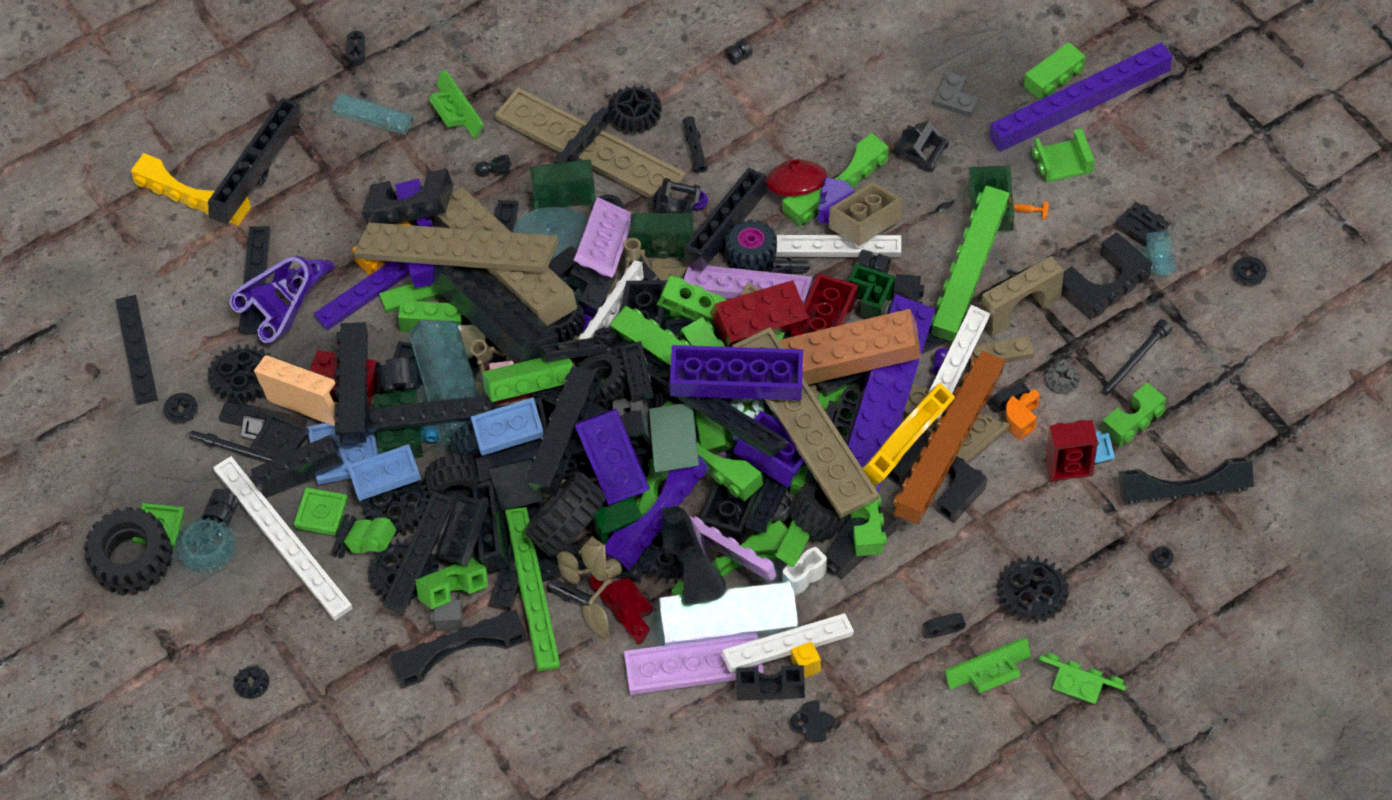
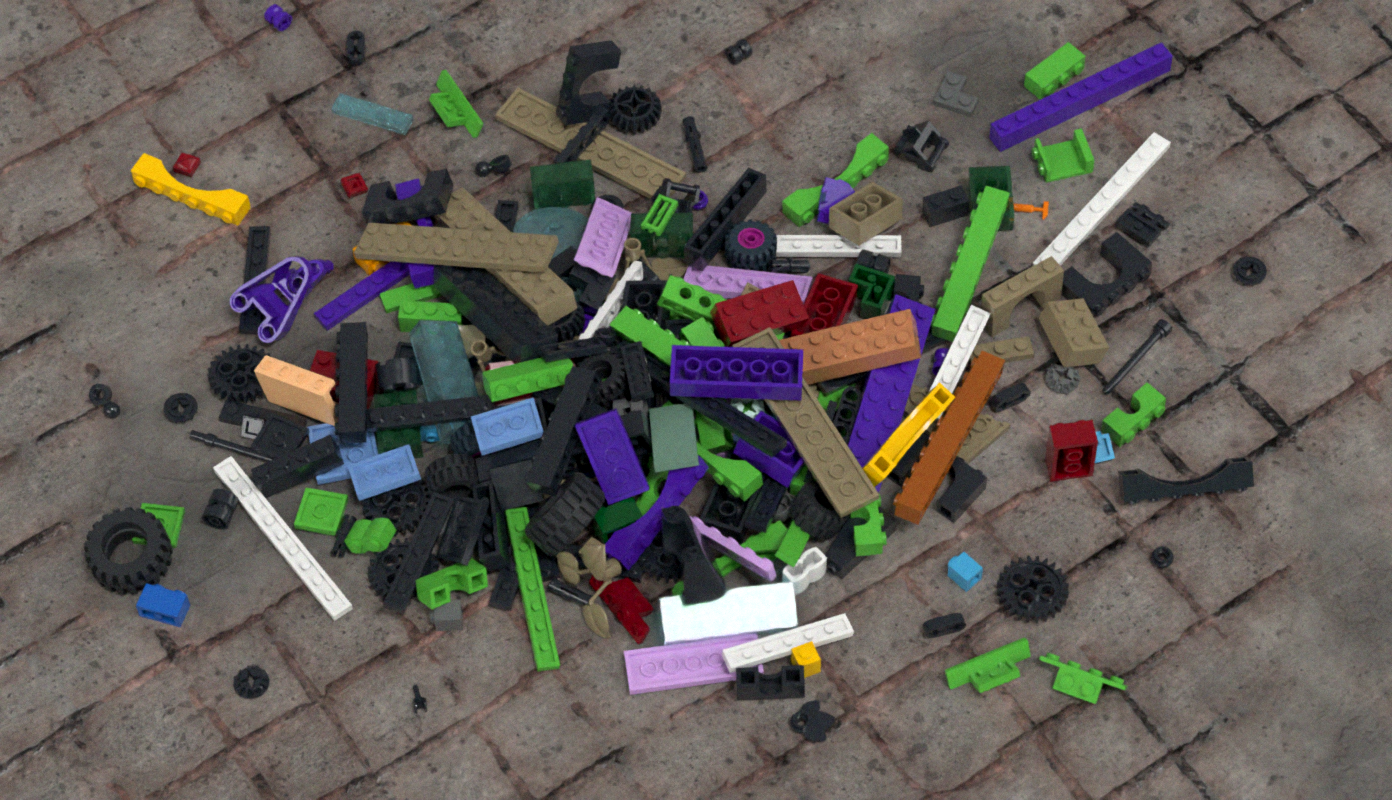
(111, 409): none -> black plate
(136, 350): black plate -> none
(163, 605): none -> blue brick
(186, 164): none -> dark red tile
(208, 551): clear light blue gear -> none
(253, 163): black hinge -> none
(276, 16): none -> dark purple wheel
(354, 185): none -> dark red tile
(418, 702): none -> black hand
(501, 632): black arch -> none
(580, 64): none -> black arch
(653, 228): none -> bright green tile
(796, 177): dark red dish -> none
(945, 206): none -> black brick
(964, 571): none -> dark azure brick
(1020, 414): orange brick -> none
(1073, 332): none -> dark tan brick
(1105, 199): none -> white plate
(1160, 253): clear light blue brick -> none

